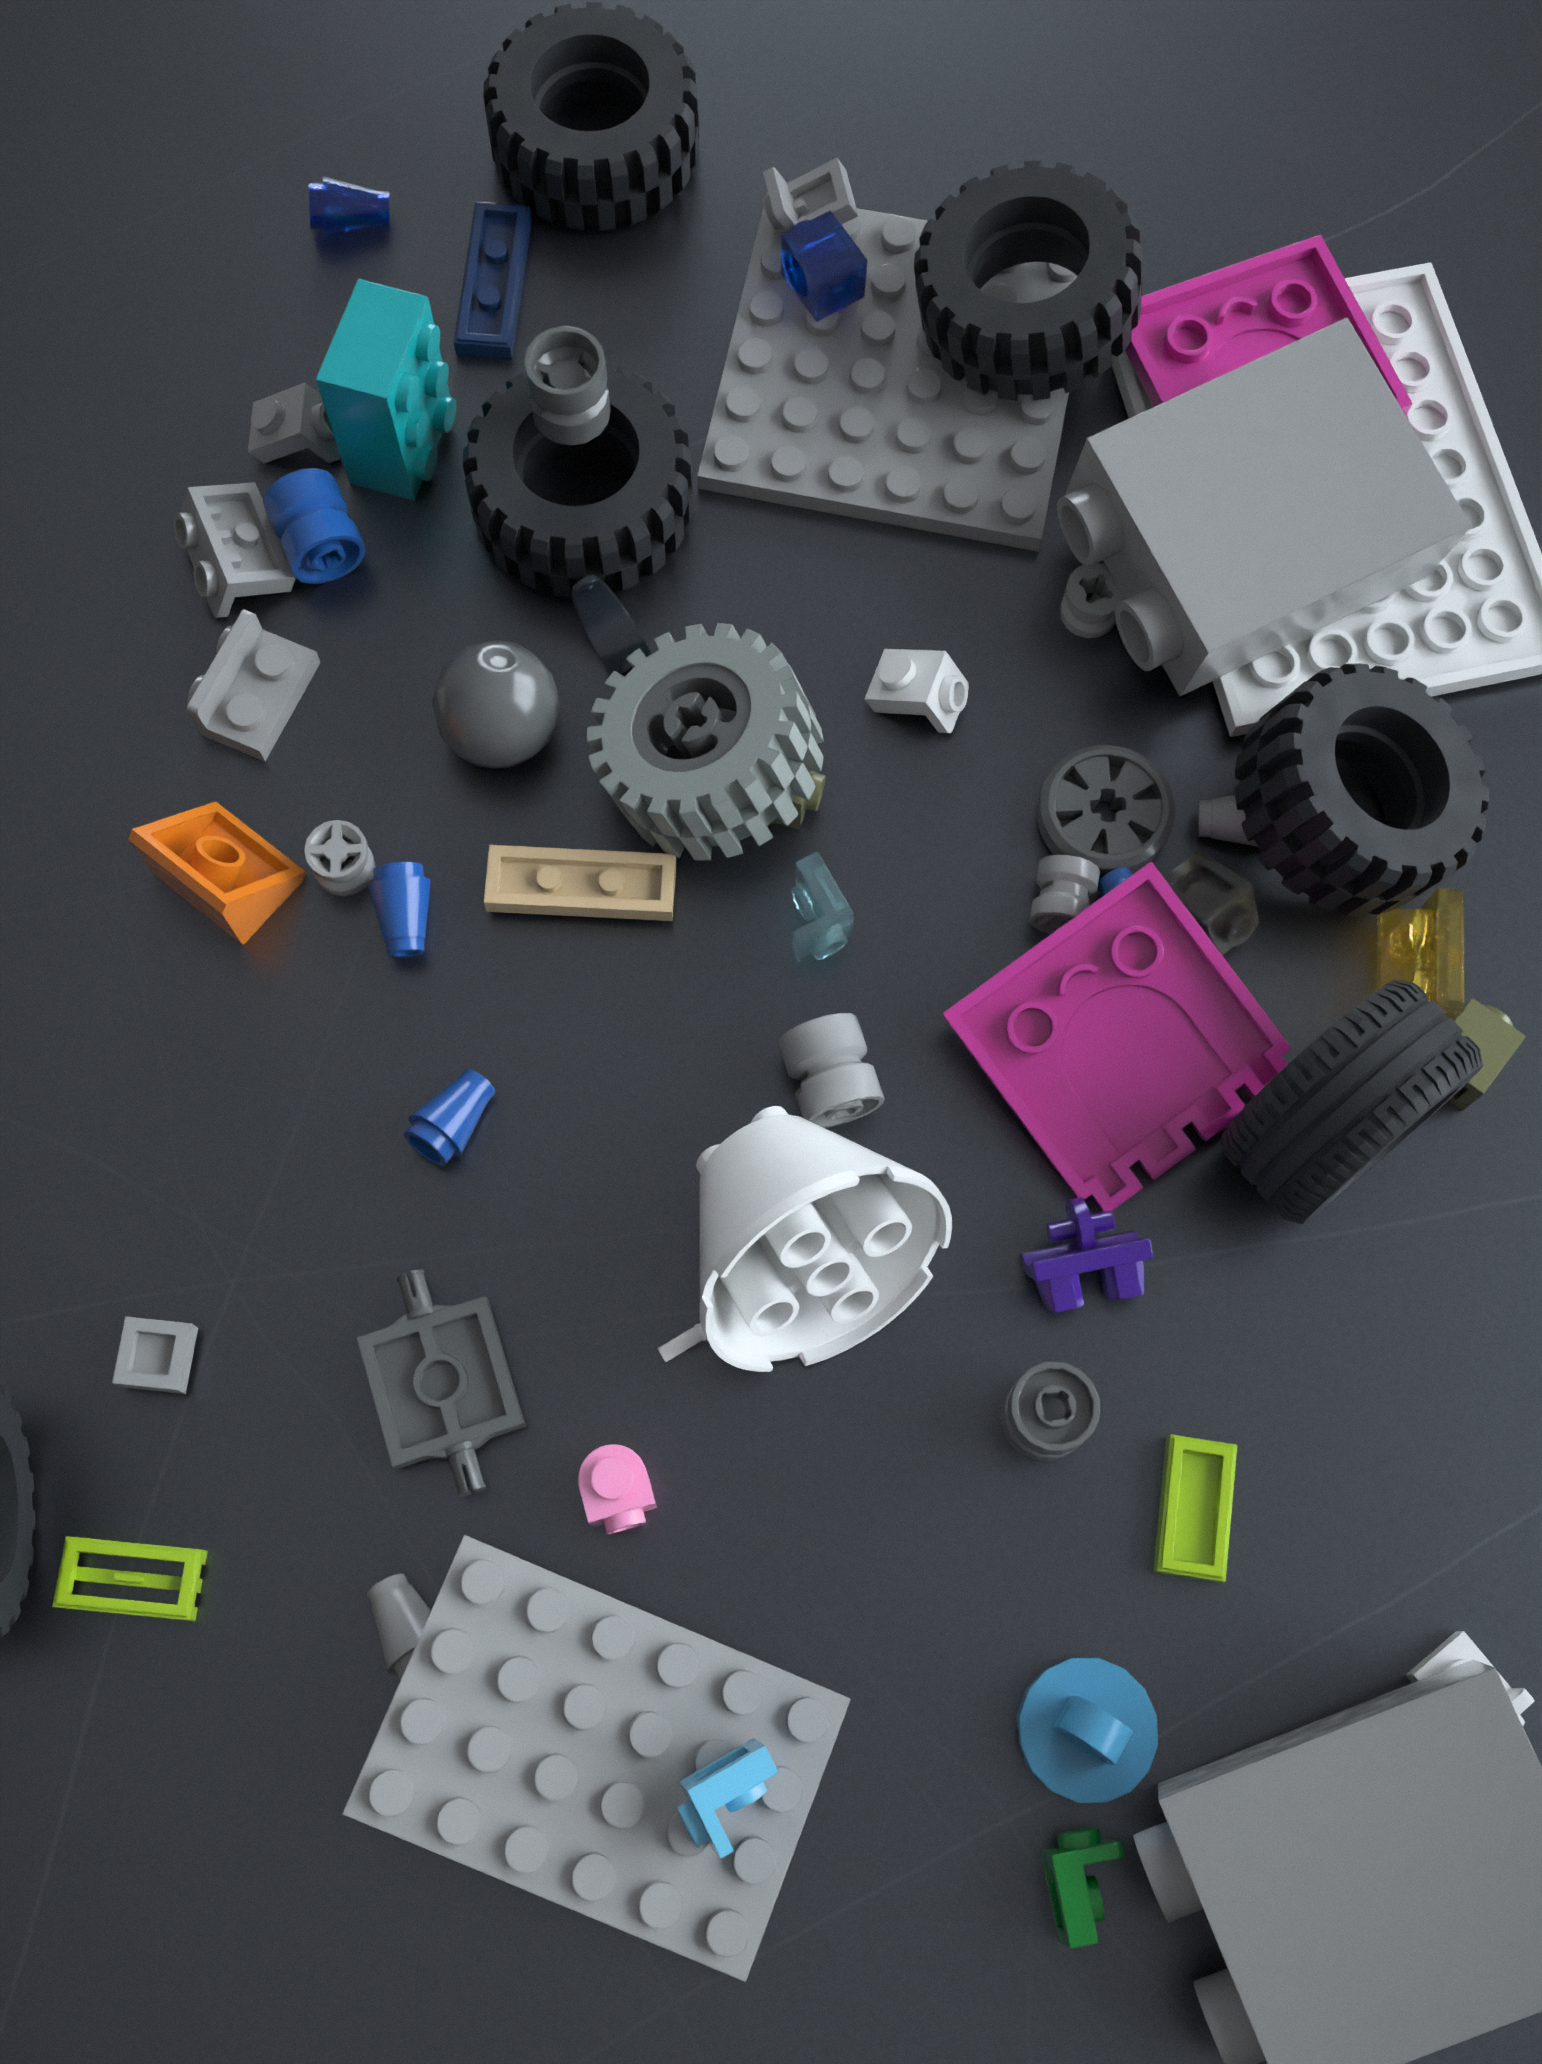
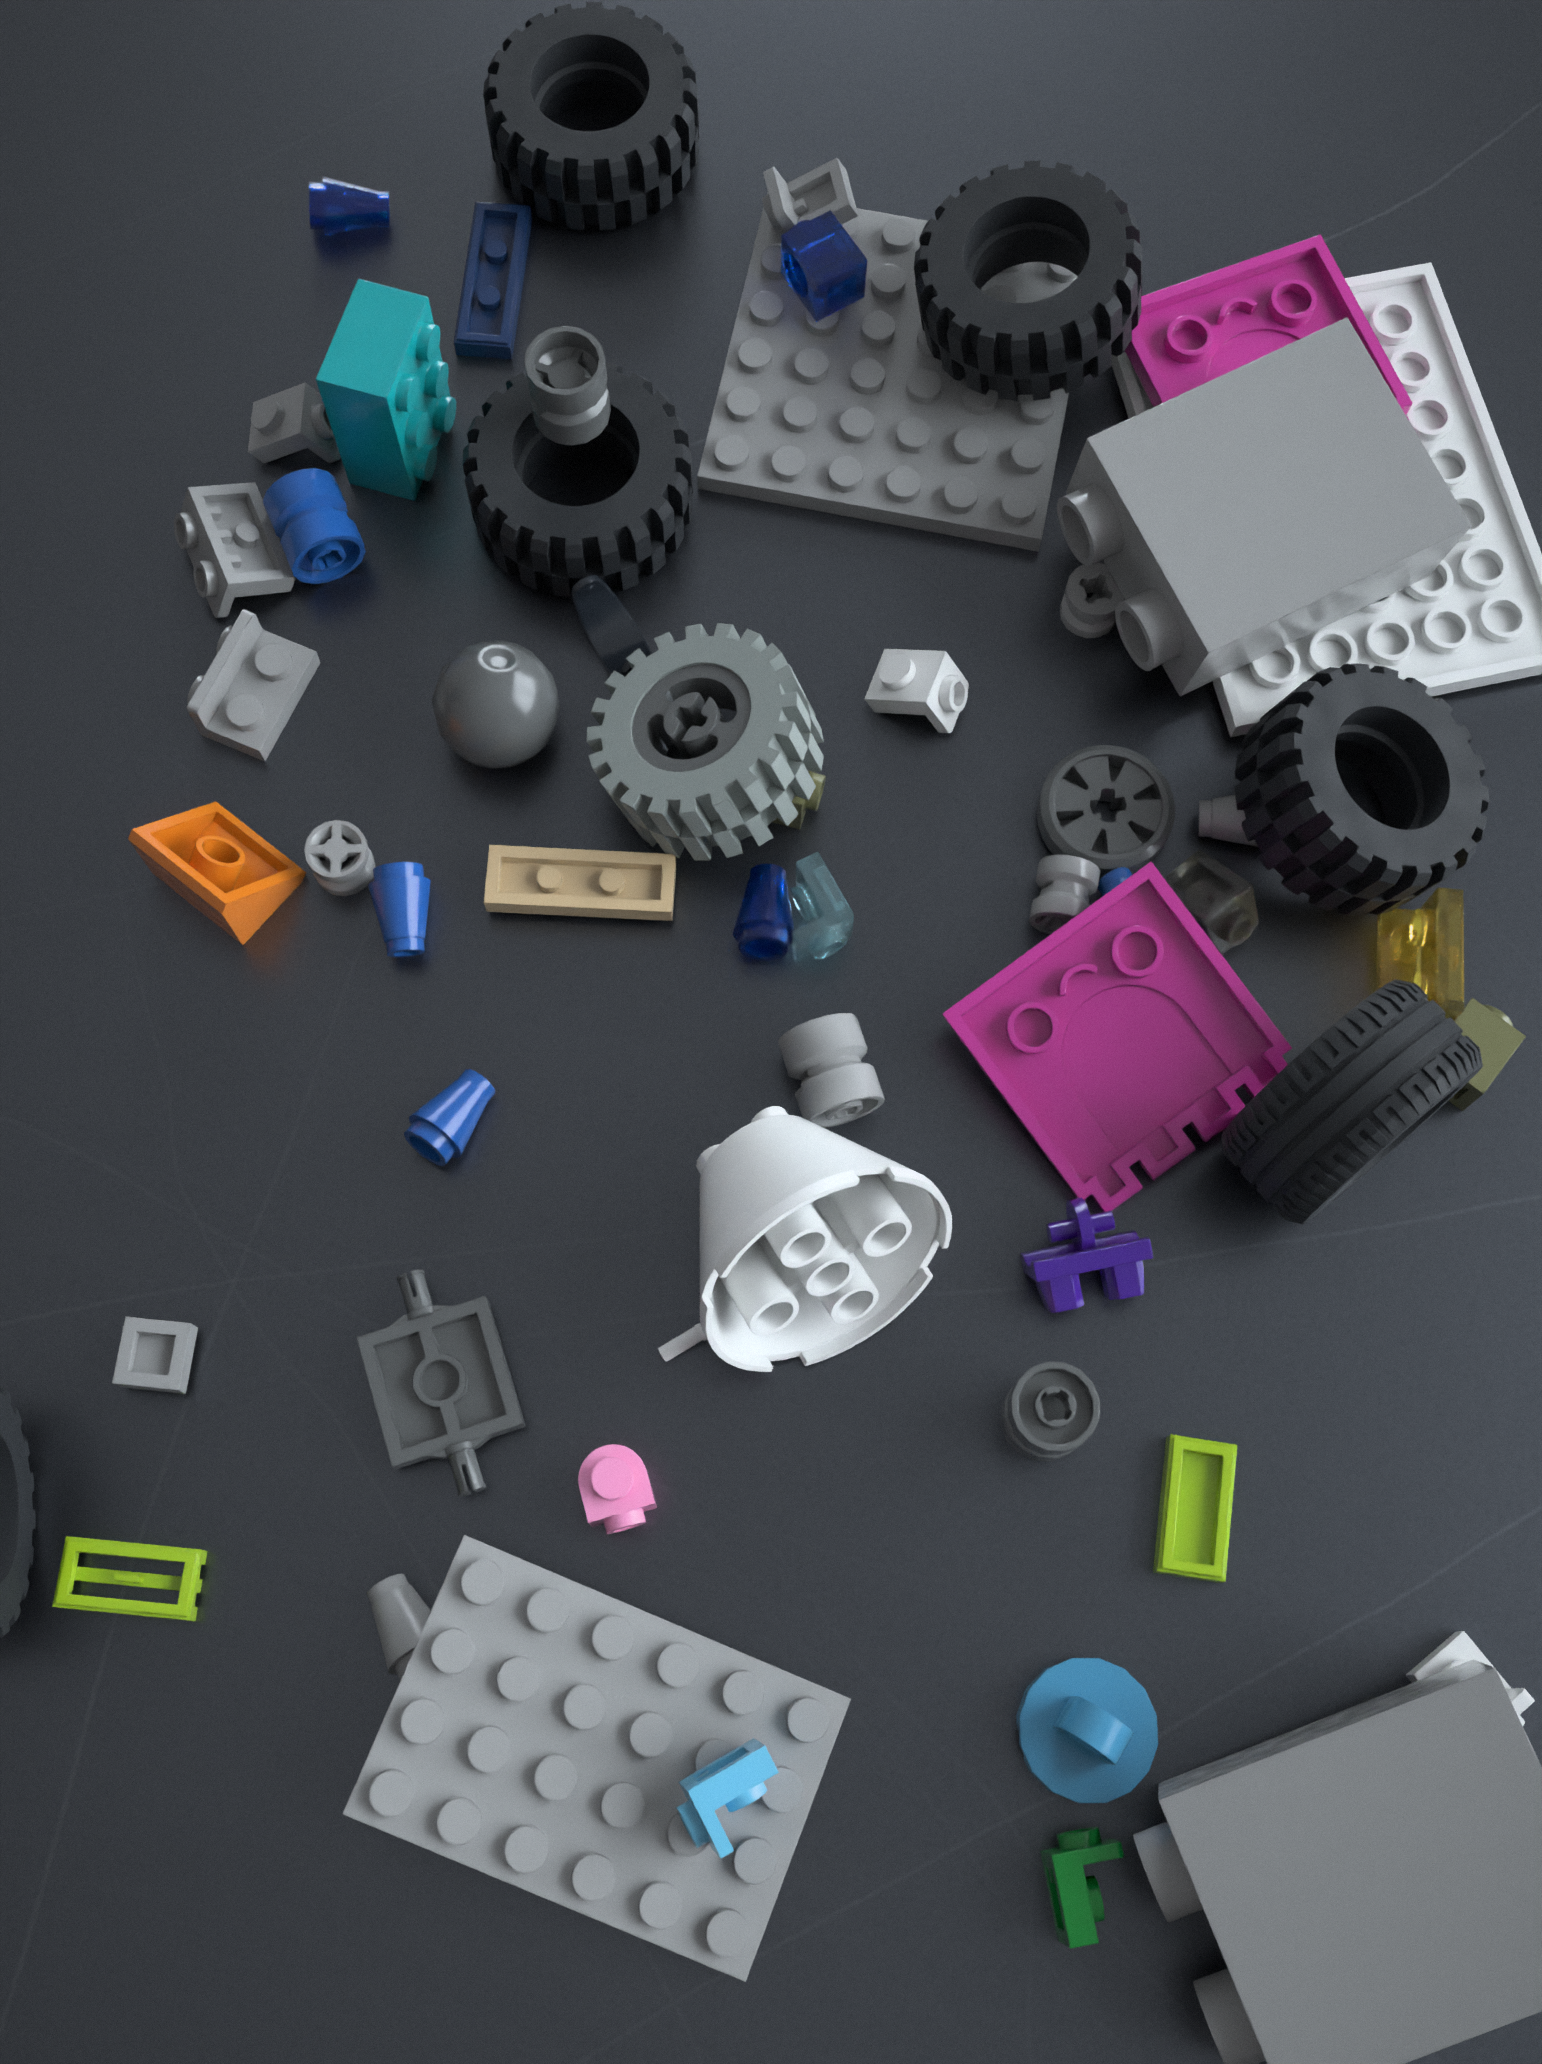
(765, 915): none -> clear blue cone

